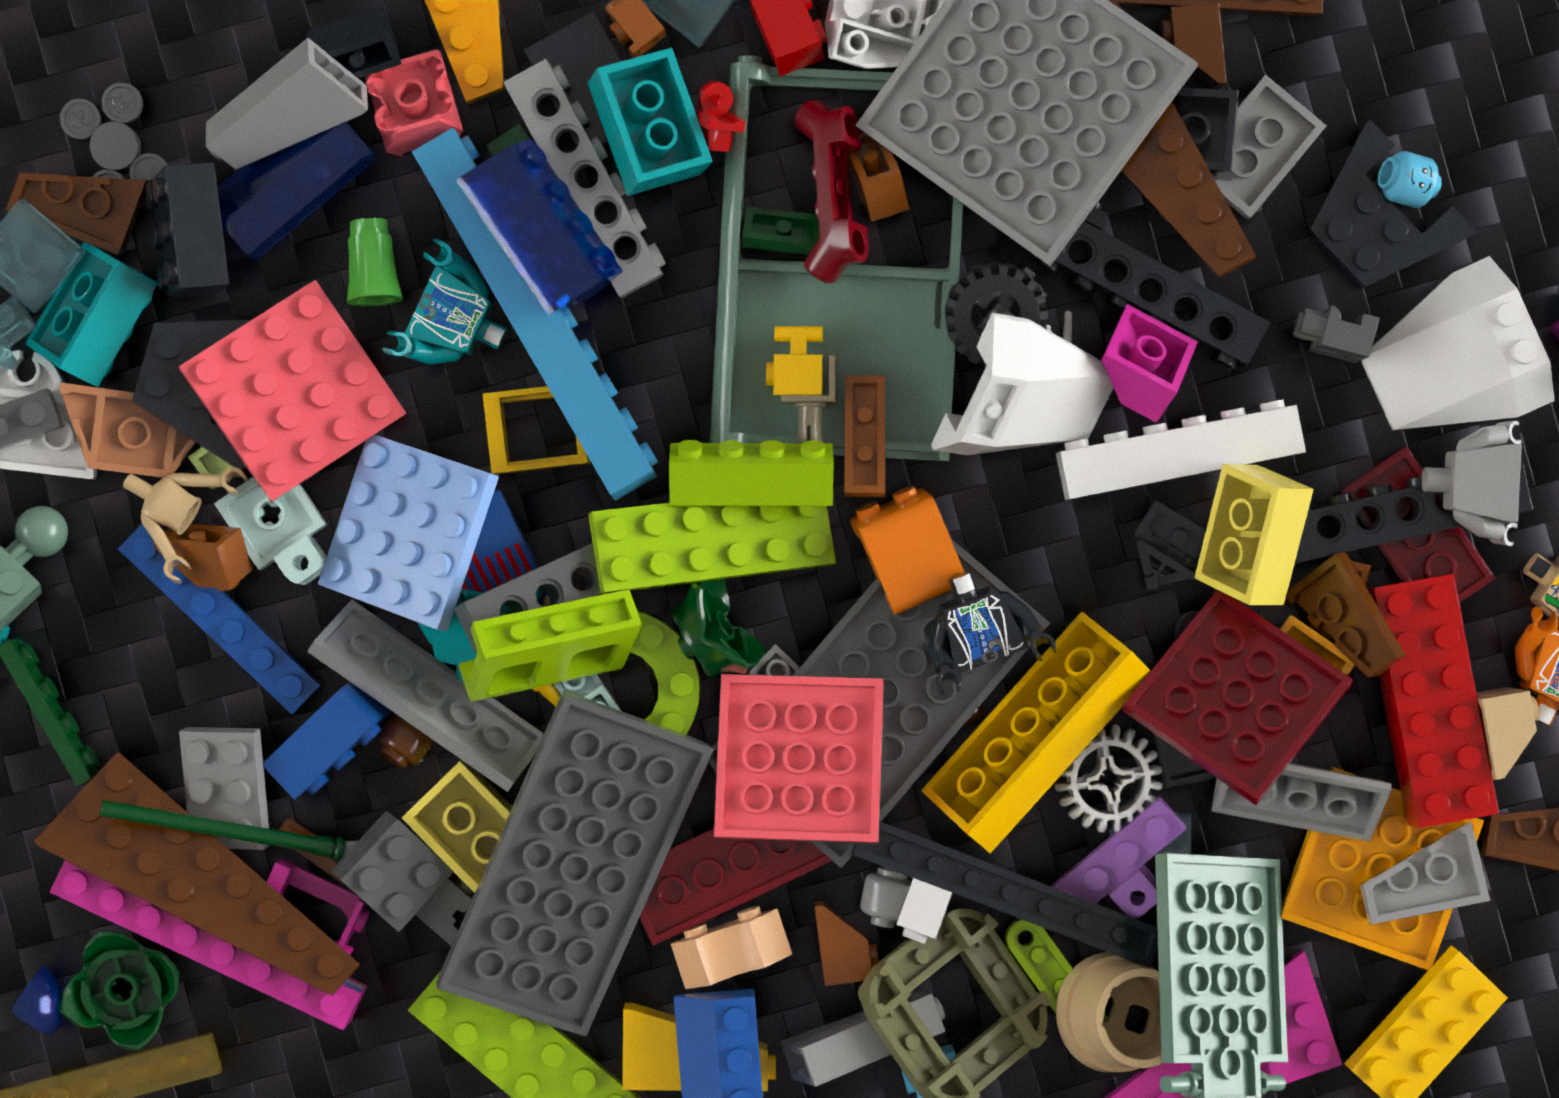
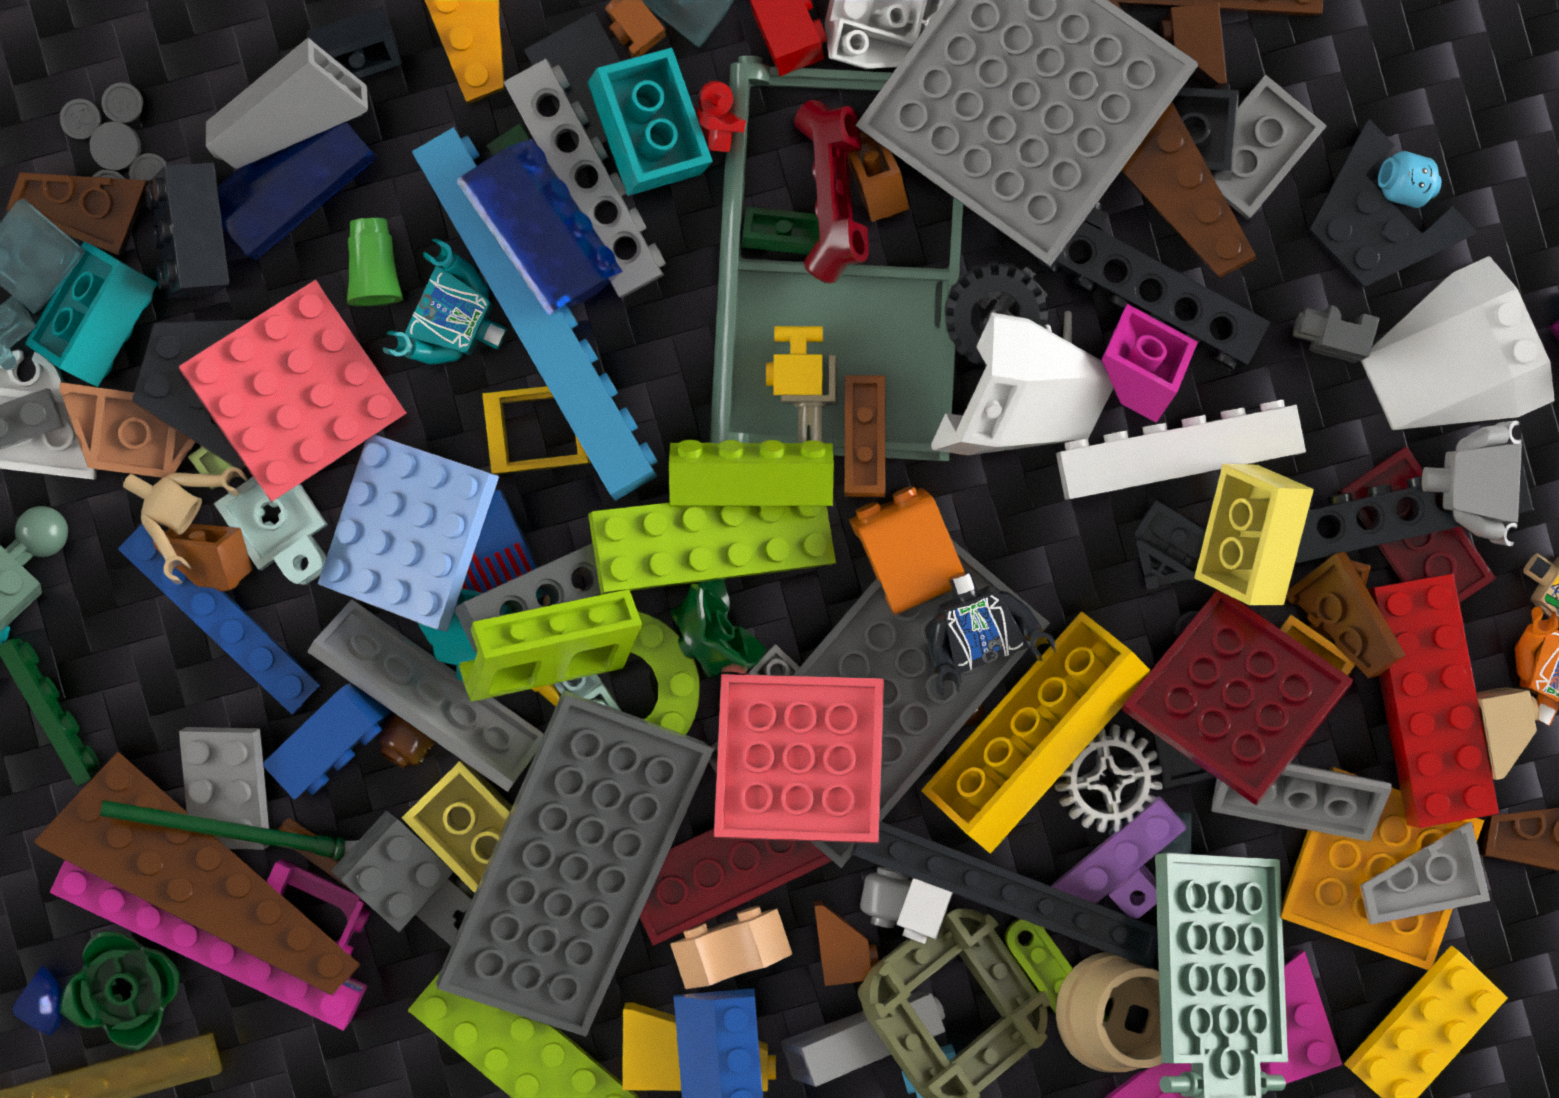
(413, 102): coral slope -> none

